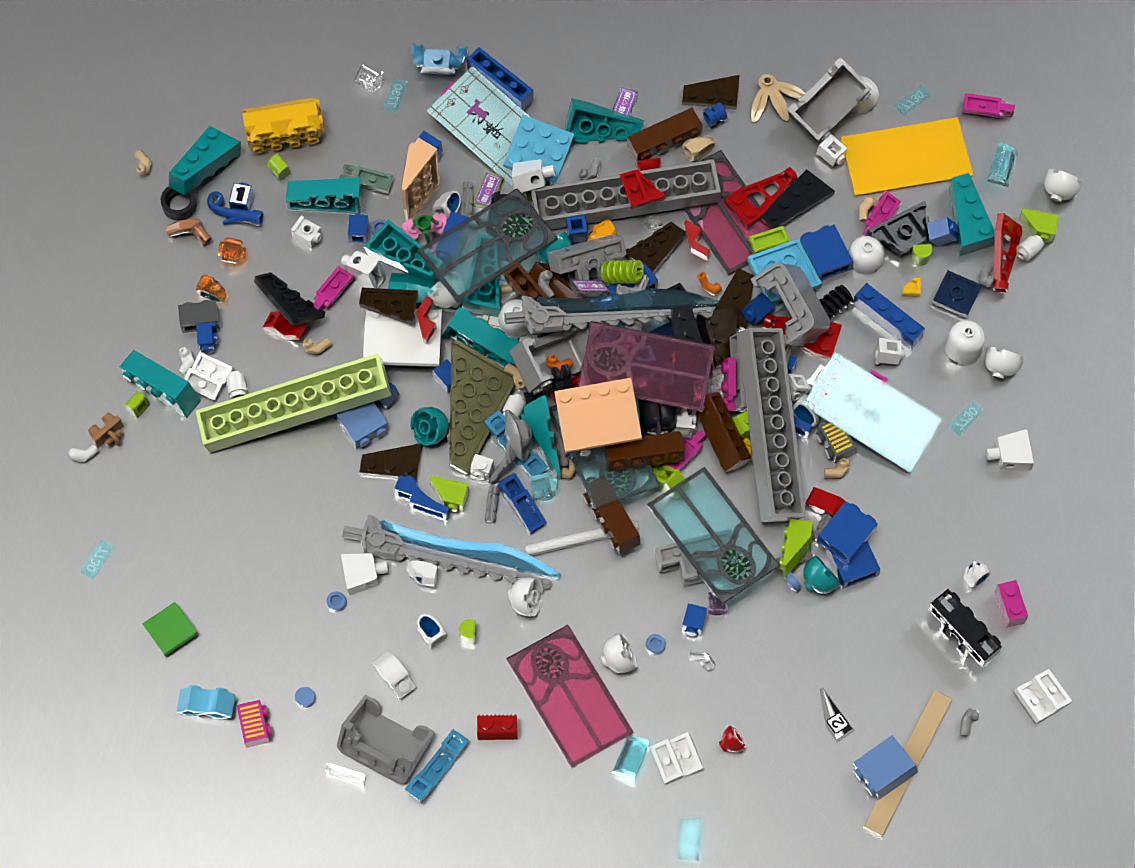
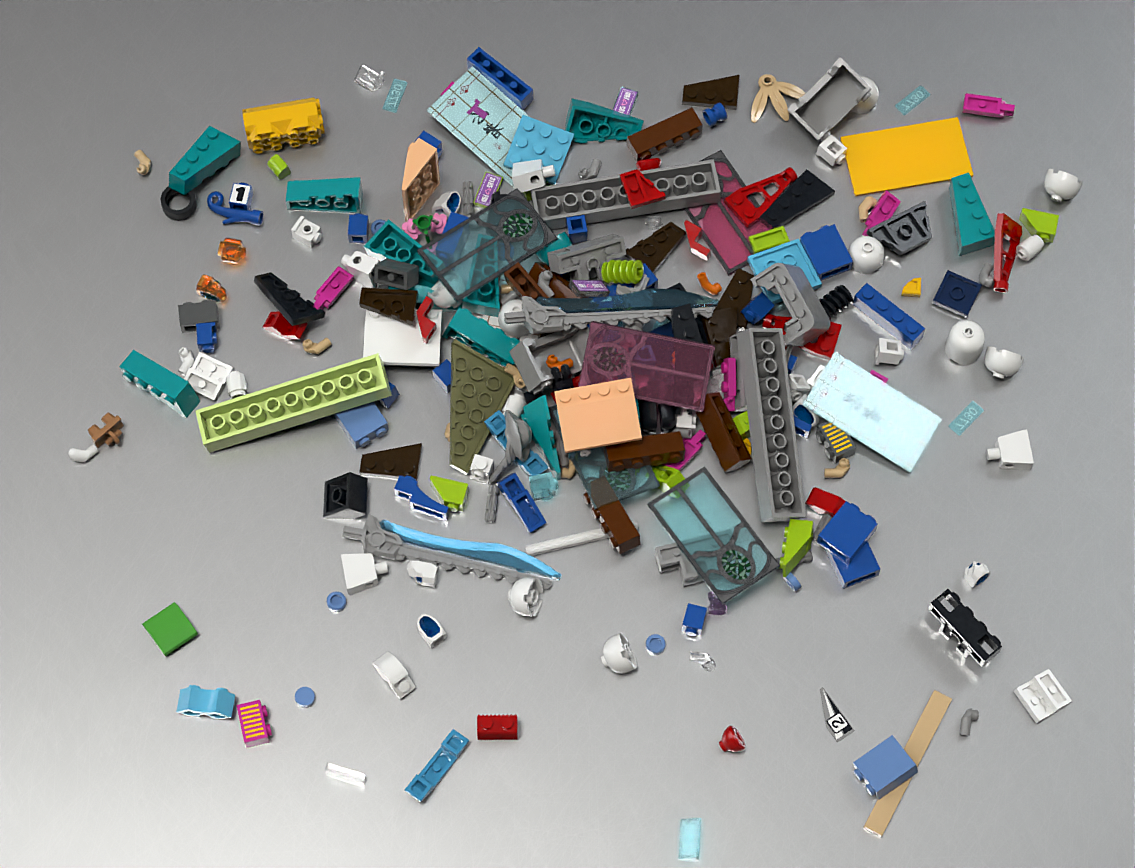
(97, 559): clear light blue sticker -> none
(137, 404): lime brick -> none
(190, 226): nougat arm -> none
(345, 497): none -> black slope
(370, 178): sand green hinge -> none
(382, 742): light grey windscreen -> none
(396, 274): none -> dark grey brick
(429, 425): teal cylinder -> none
(438, 61): dark azure torso -> none
(468, 631): lime brick -> none
(569, 696): clear pink piece -> none
(602, 229): light orange rock -> none
(631, 757): clear light blue brick -> none
(677, 758): white slope -> none
(698, 147): tan rock -> none
(819, 577): teal cylinder -> none
(921, 254): lime brick -> none
(942, 231): brick -> none
(1003, 165): clear light blue brick -> none
(1011, 603): dark pink brick -> none

